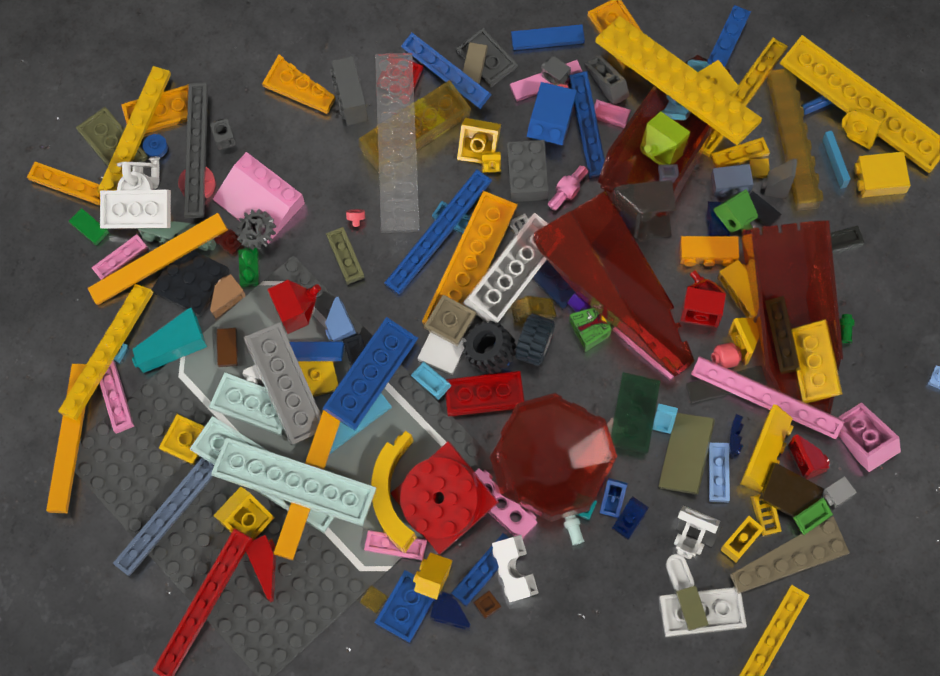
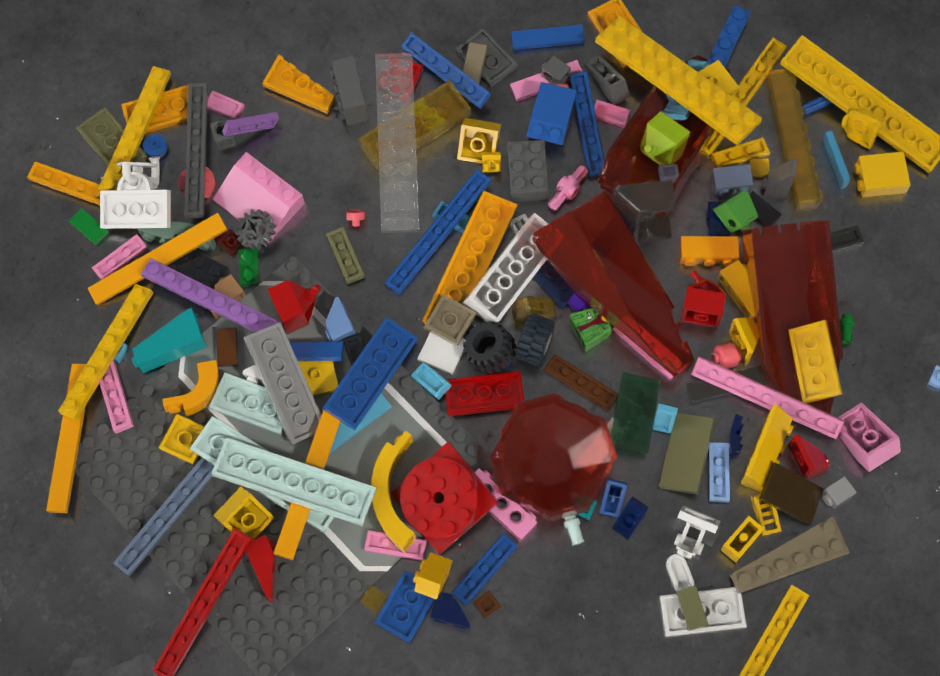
(201, 395): none -> light orange arch
(207, 297): none -> medium lavender plate
(224, 105): none -> bright pink tile
(250, 124): none -> medium lavender tile
(516, 585): white arch -> none
(581, 382): none -> reddish brown tile
(782, 335): dark brown plate -> none
(813, 516): bright green tile -> none

